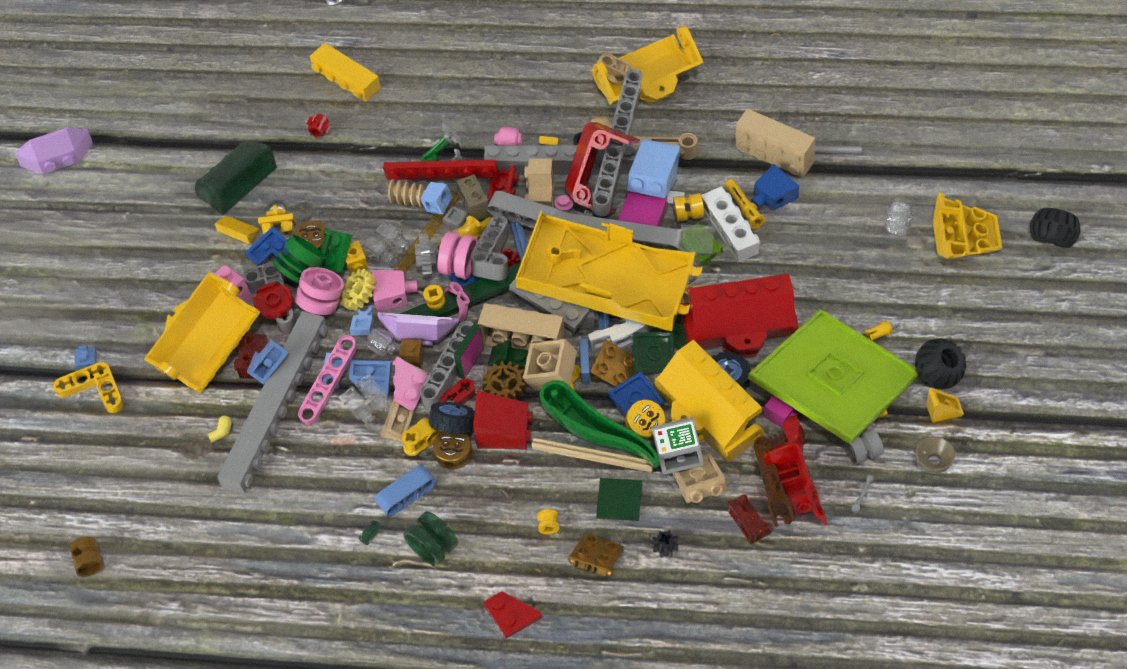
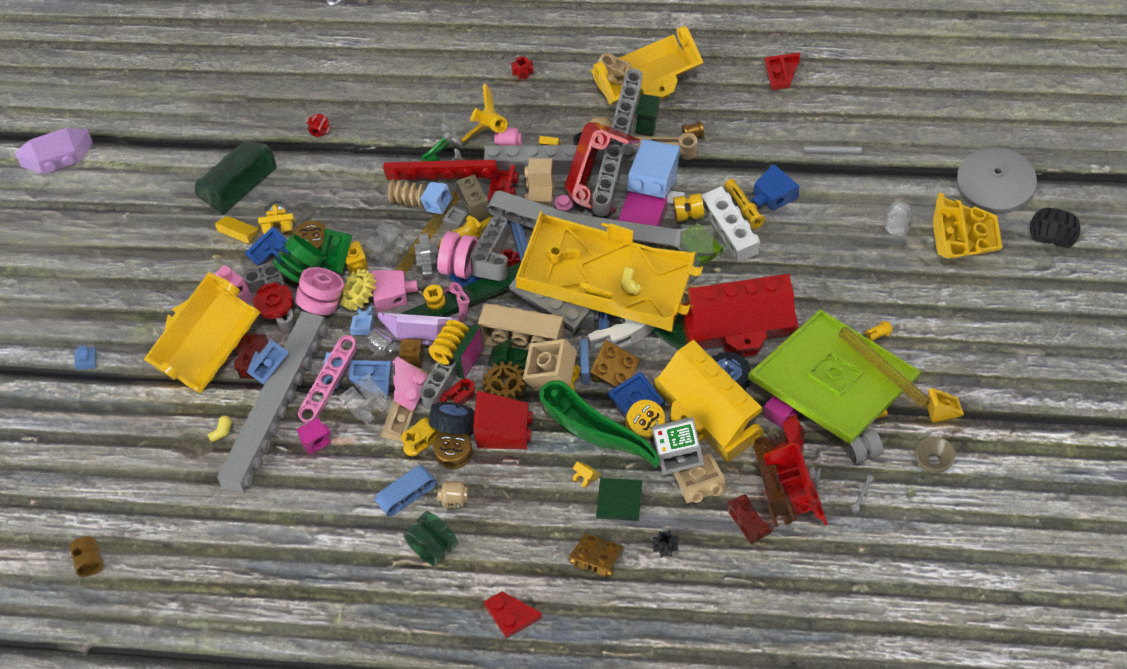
(99, 380): yellow beam -> none
(314, 436): none -> dark pink brick
(345, 72): yellow brick -> none
(370, 532): clear green piece -> none
(448, 341): none -> yellow piece
(453, 494): none -> tan head
(487, 118): none -> yellow animal
(522, 68): none -> red gear
(548, 521): yellow wheel -> none
(586, 472): none -> yellow tile
(591, 454): tan axle -> none
(628, 283): none -> light yellow arm
(647, 114): none -> dark green slope
(652, 351): dark green tile -> none
(696, 129): none -> pearl gold bush
(775, 143): tan brick -> none
(781, 69): none -> red wing
(815, 475): none -> light grey bush
(884, 367): none -> clear yellow axle
(940, 363): black wheel -> none
(996, 180): none -> light grey dish

